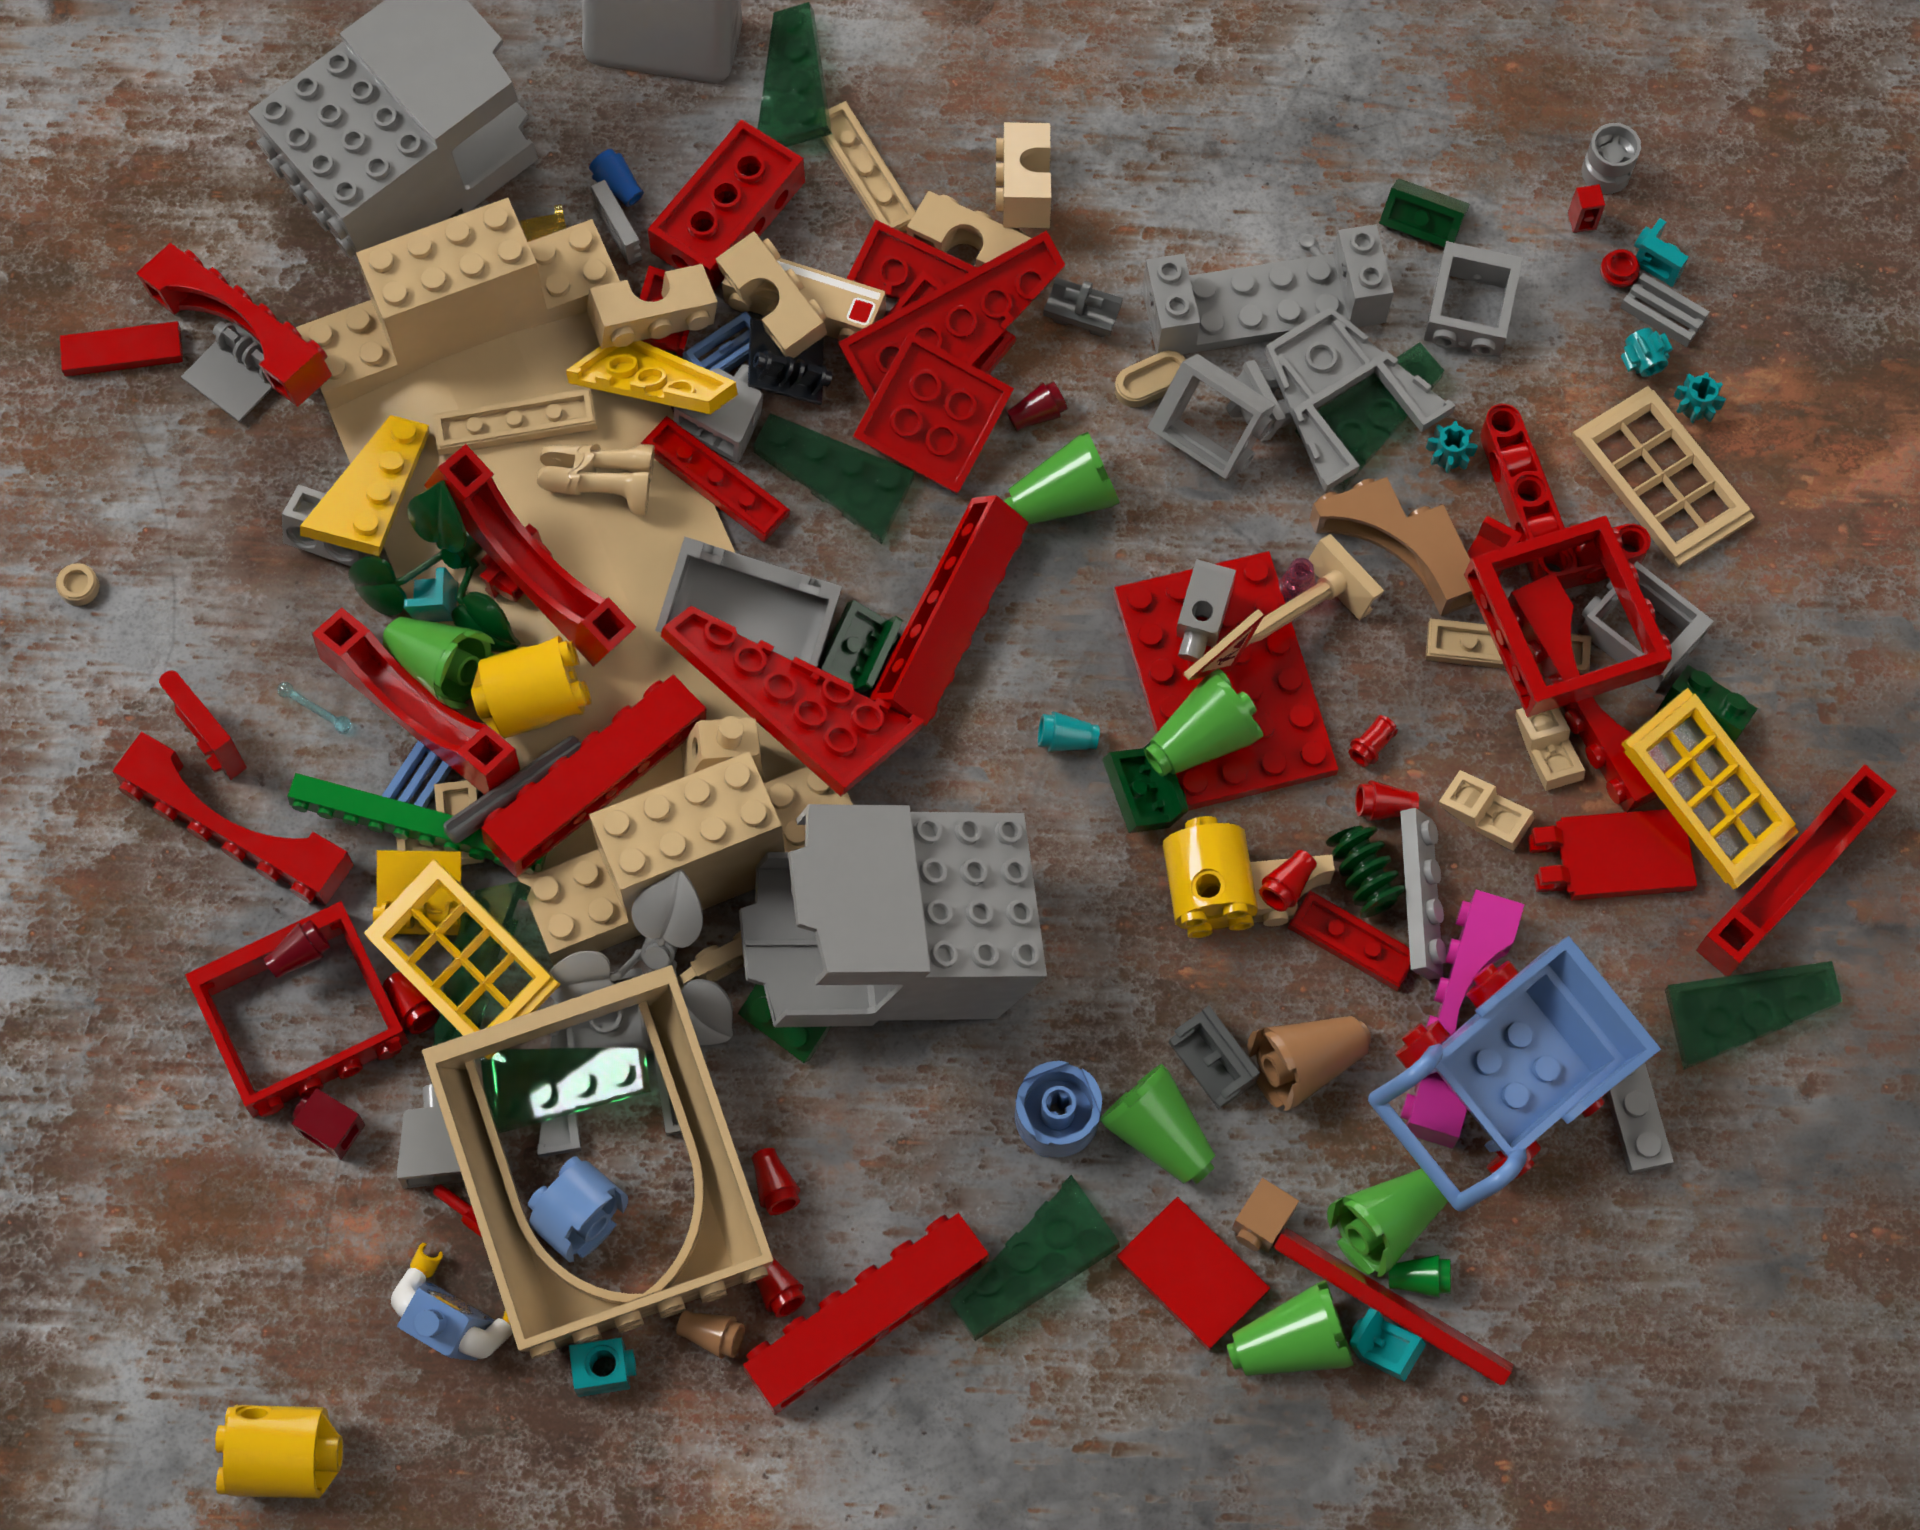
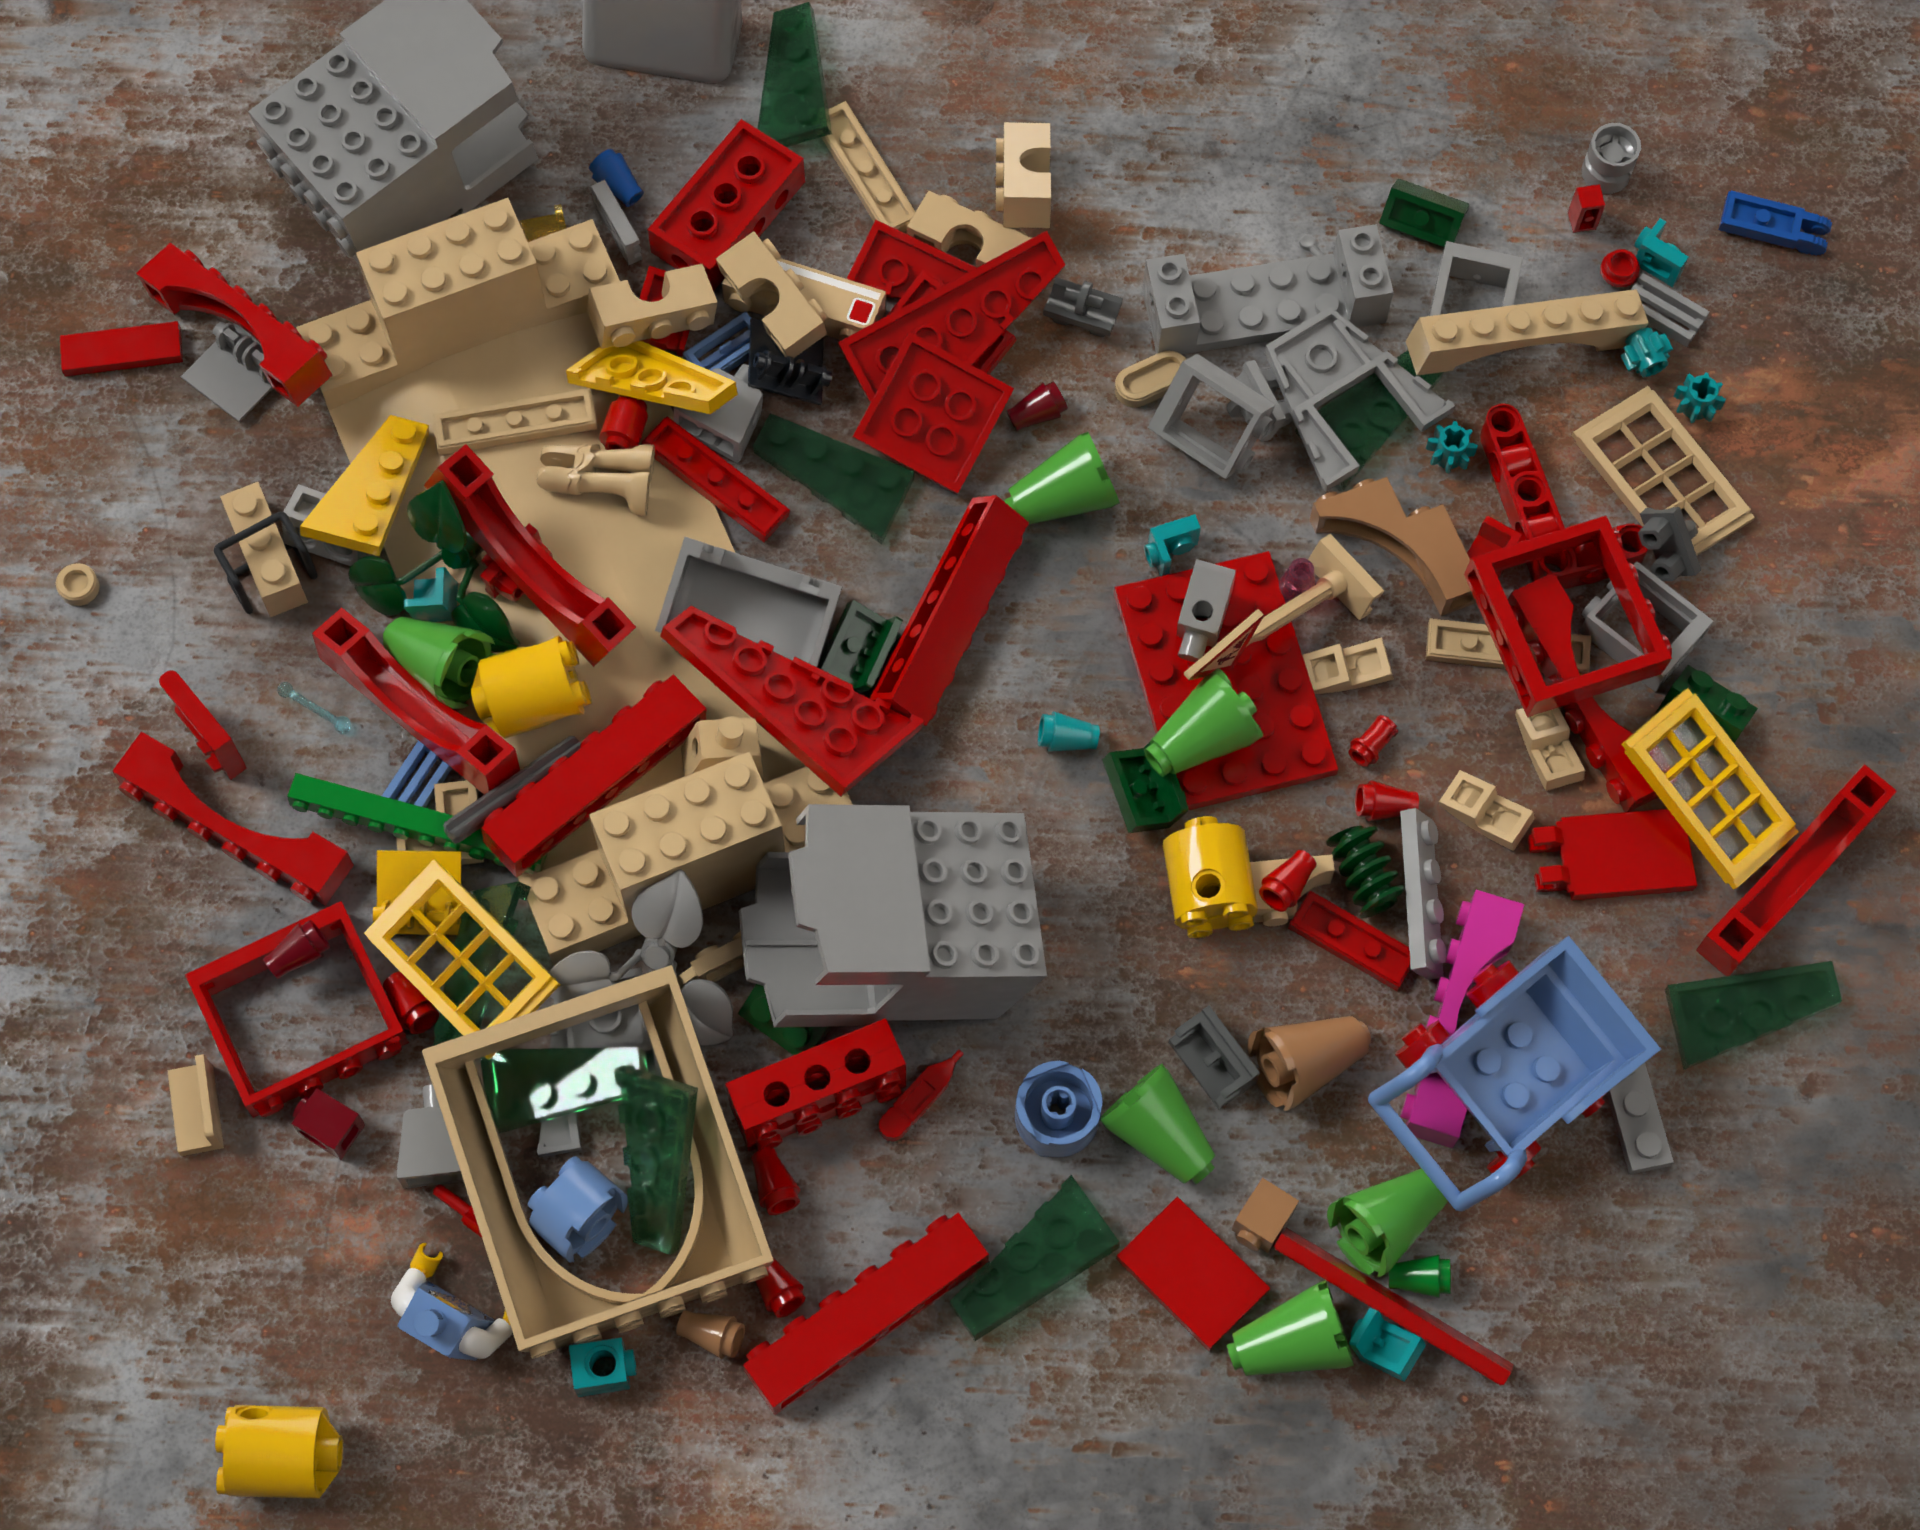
(195, 1108): none -> tan panel
(232, 575): none -> black piece
(264, 551): none -> tan arch
(624, 423): none -> red brick
(658, 1150): none -> clear green wing
(823, 1066): none -> red brick
(917, 1099): none -> red piece
(1172, 537): none -> teal bracket
(1348, 668): none -> tan slope
(1453, 339): none -> tan arch
(1671, 543): none -> dark grey hips
(1774, 223): none -> blue hinge

